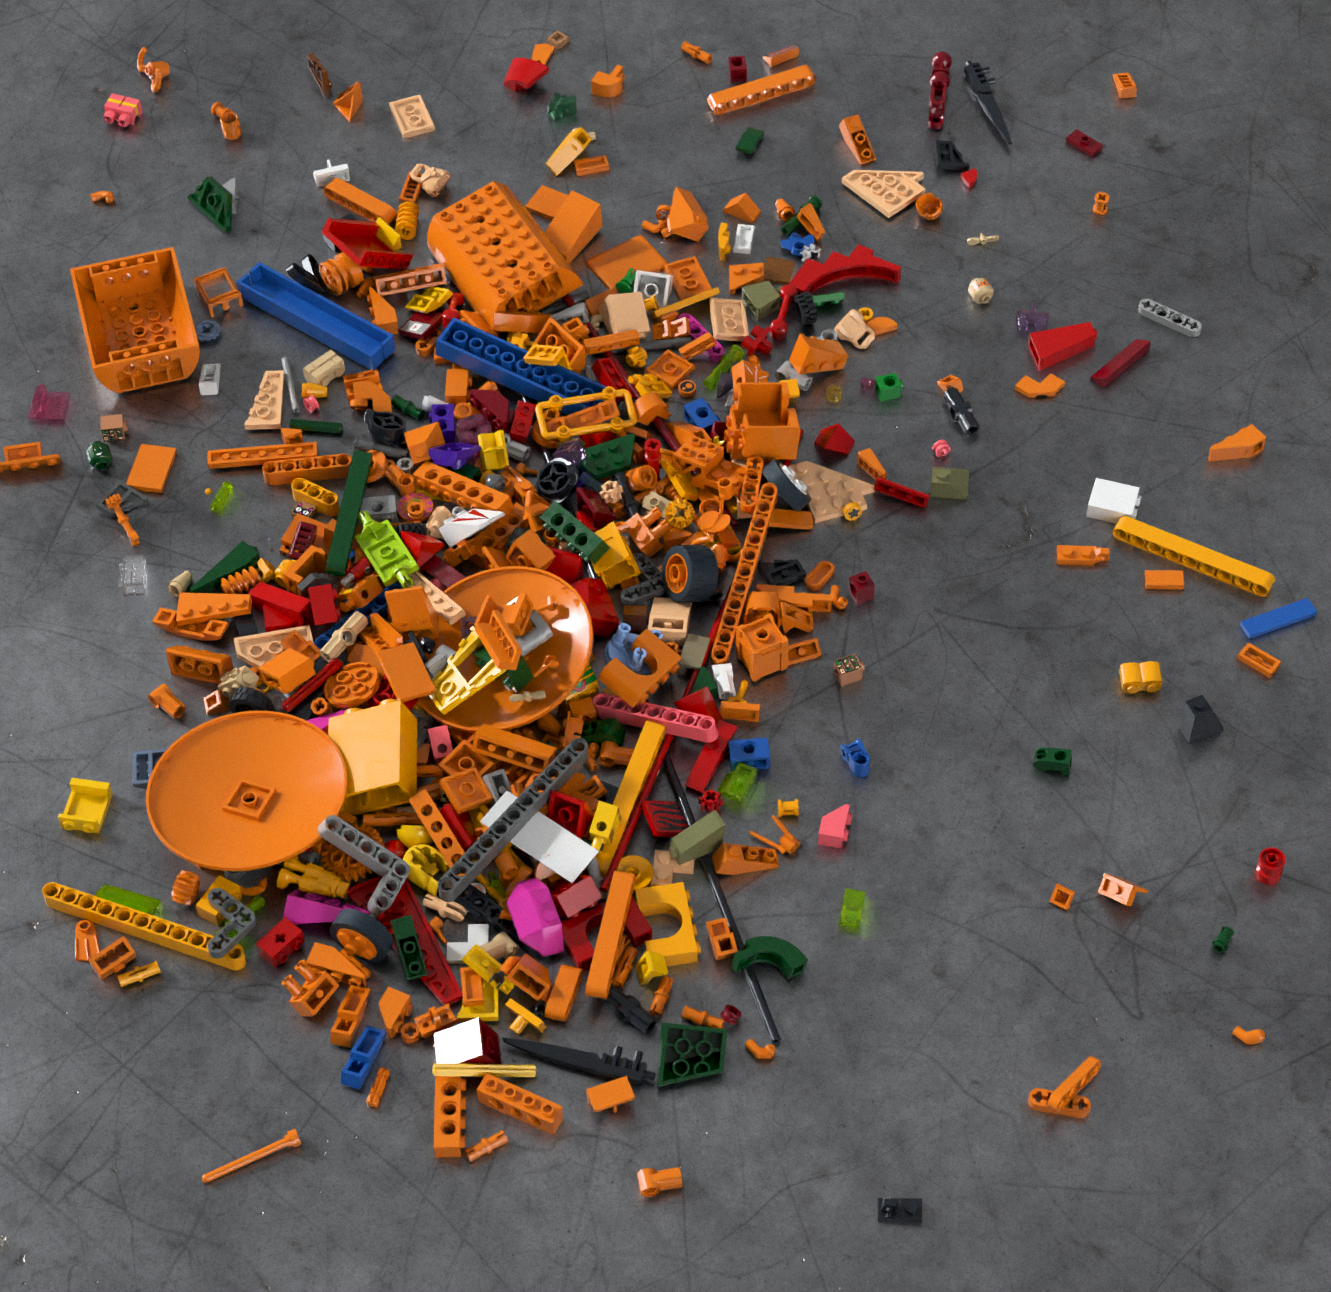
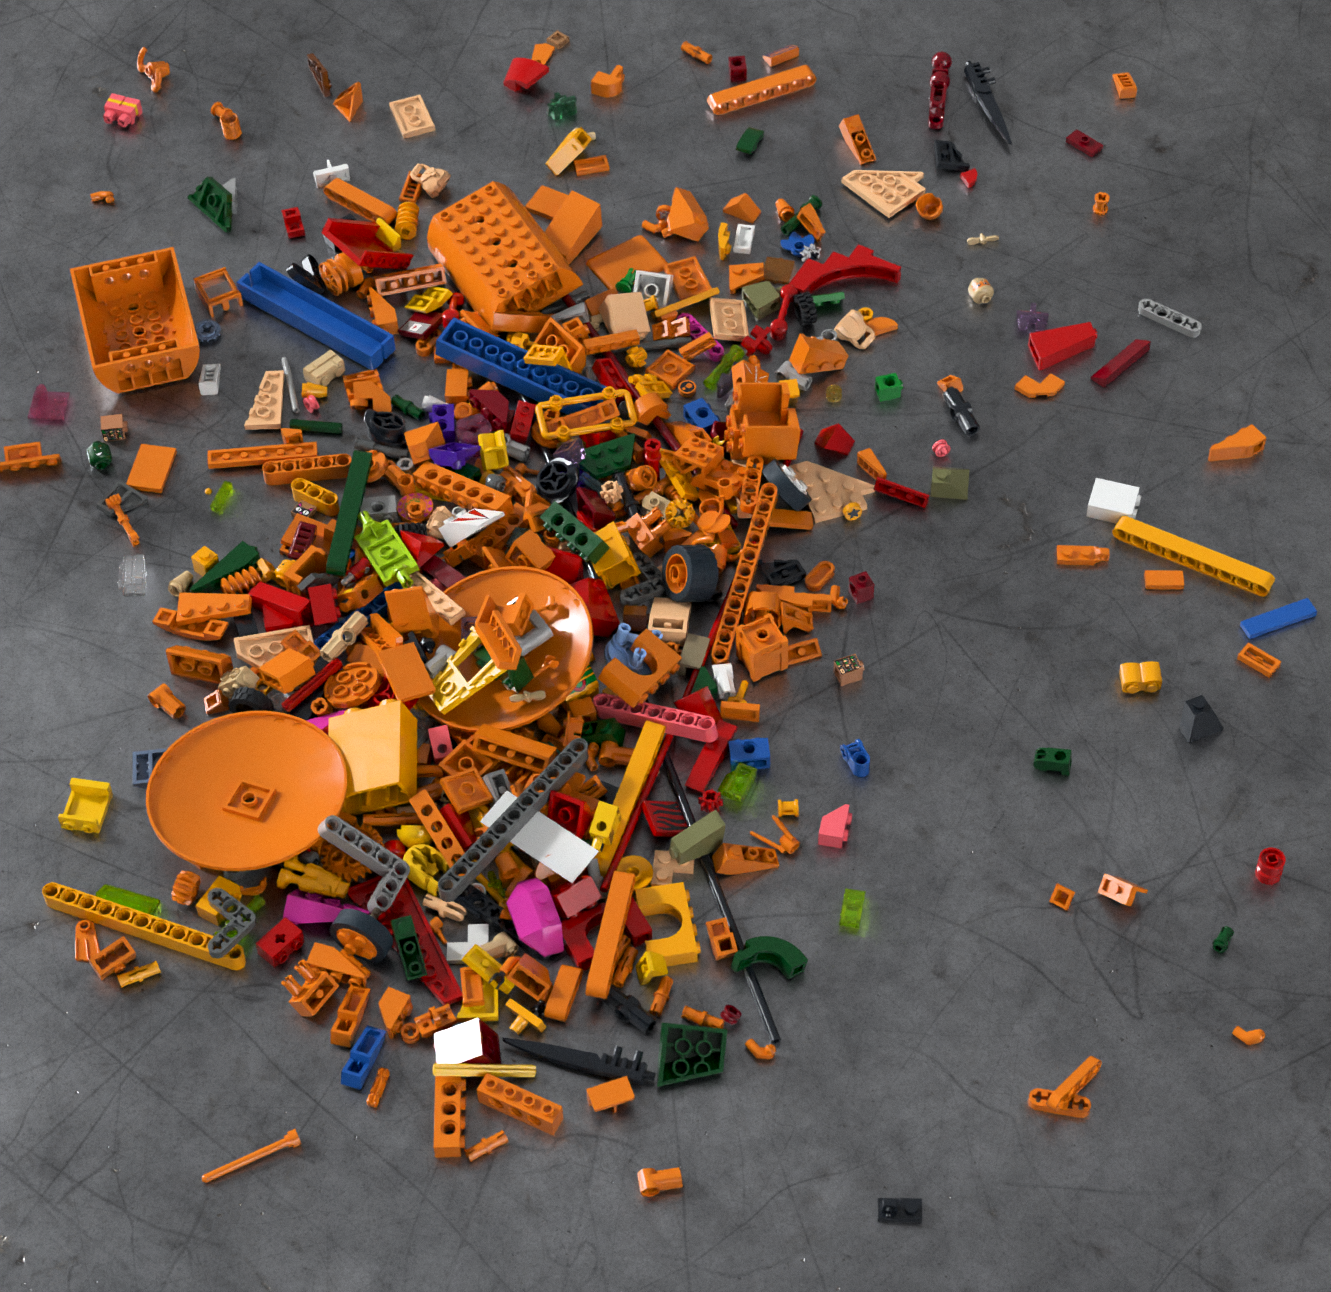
(204, 560): none -> light orange brick
(293, 222): none -> red slope
(867, 384): clear pink hinge -> none

